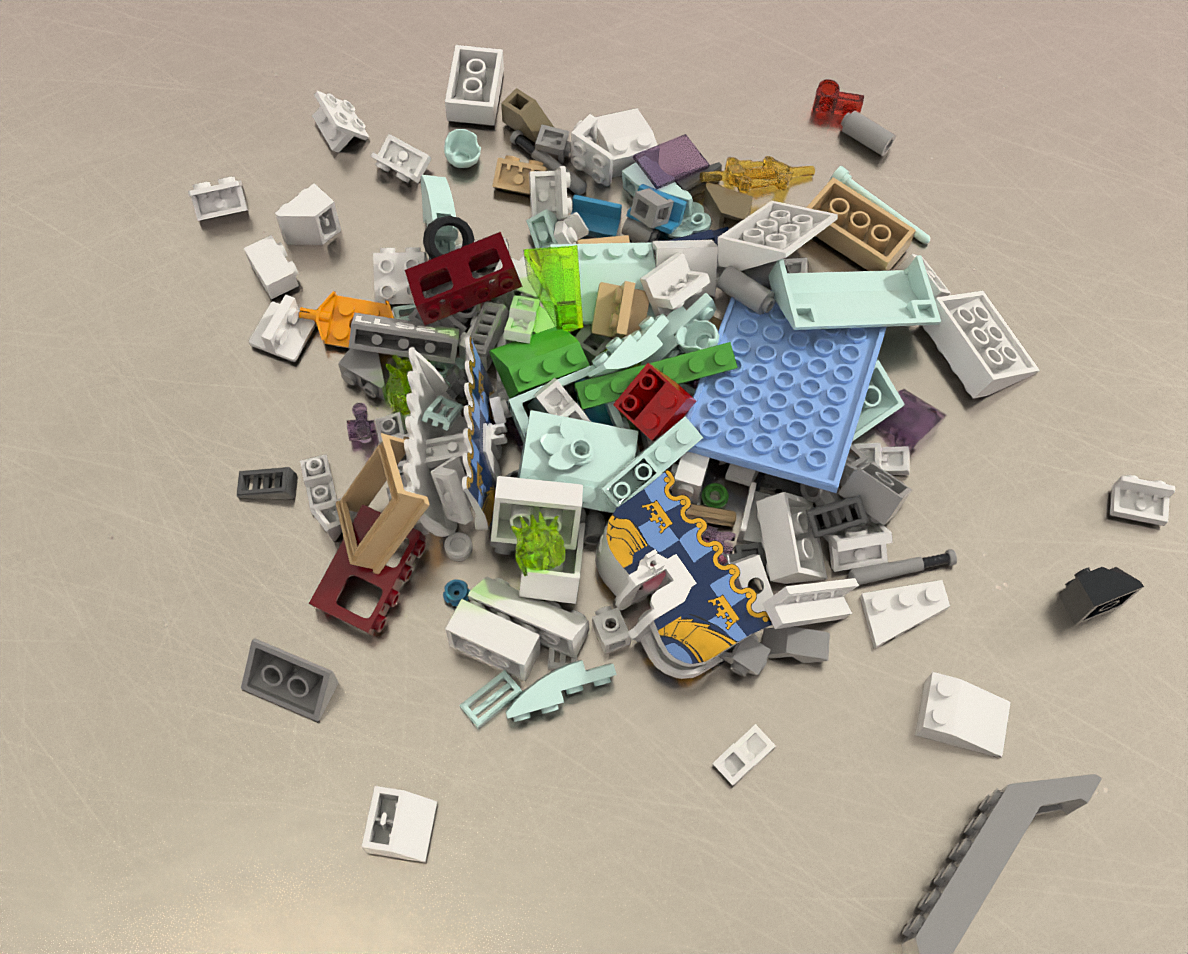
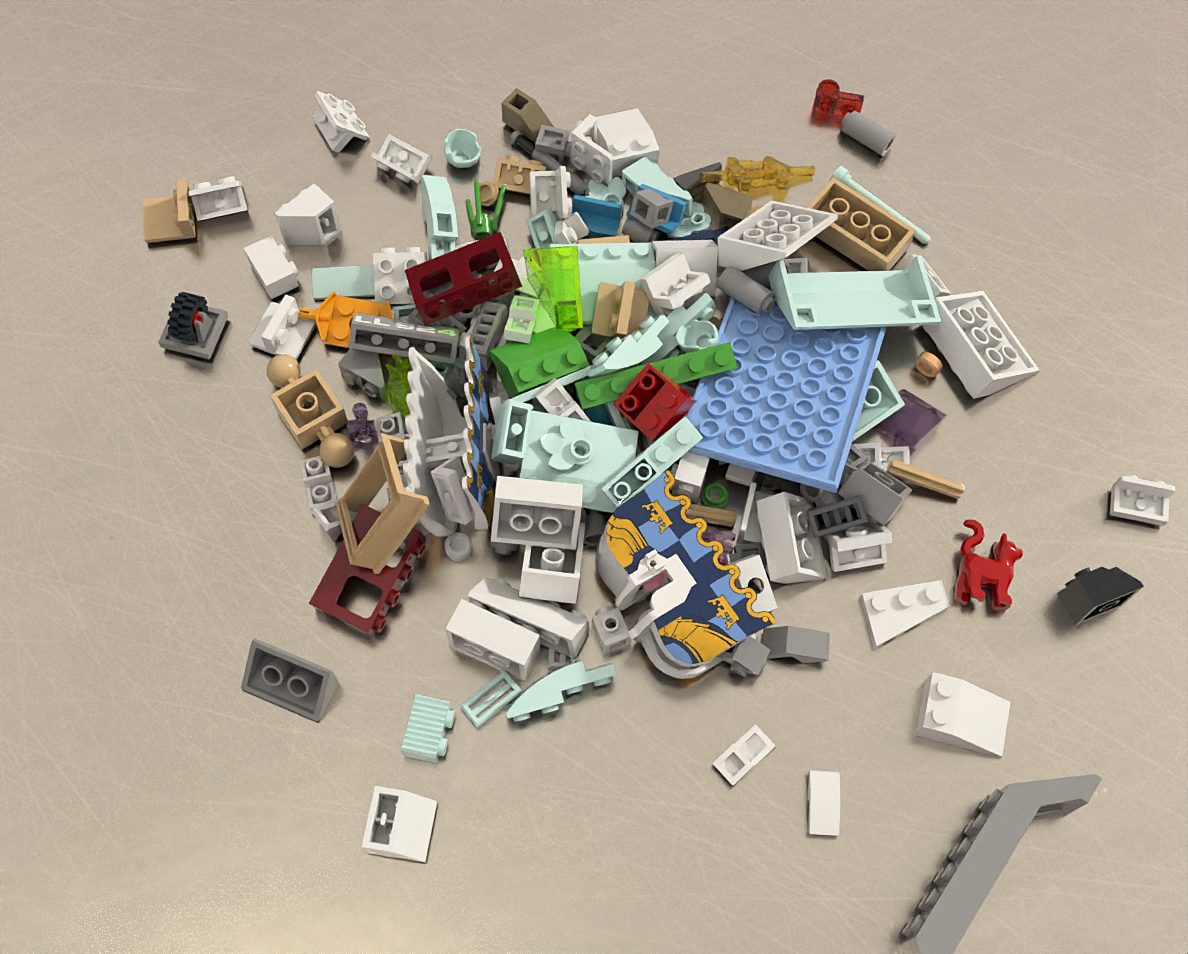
(169, 216): none -> tan bracket
(193, 326): none -> plate
(284, 485): dark grey slope -> none
(310, 410): none -> tan brick
(345, 281): none -> light aqua slope
(427, 728): none -> light aqua brick
(435, 225): black tyre -> none
(440, 418): light aqua tile -> none
(451, 587): dark azure plate -> none
(474, 85): white brick -> none
(482, 225): none -> bright green plant
(488, 193): none -> tan plate
(511, 432): none -> light aqua brick
(538, 545): clear neon green hair -> none
(612, 193): none -> light aqua plate
(671, 161): clear purple piece -> none
(810, 603): white fence -> none
(824, 802): none -> white slope
(892, 569): light grey piece -> none
(925, 479): none -> tan axle
(928, 364): none -> light nougat tile
(986, 572): none -> red animal

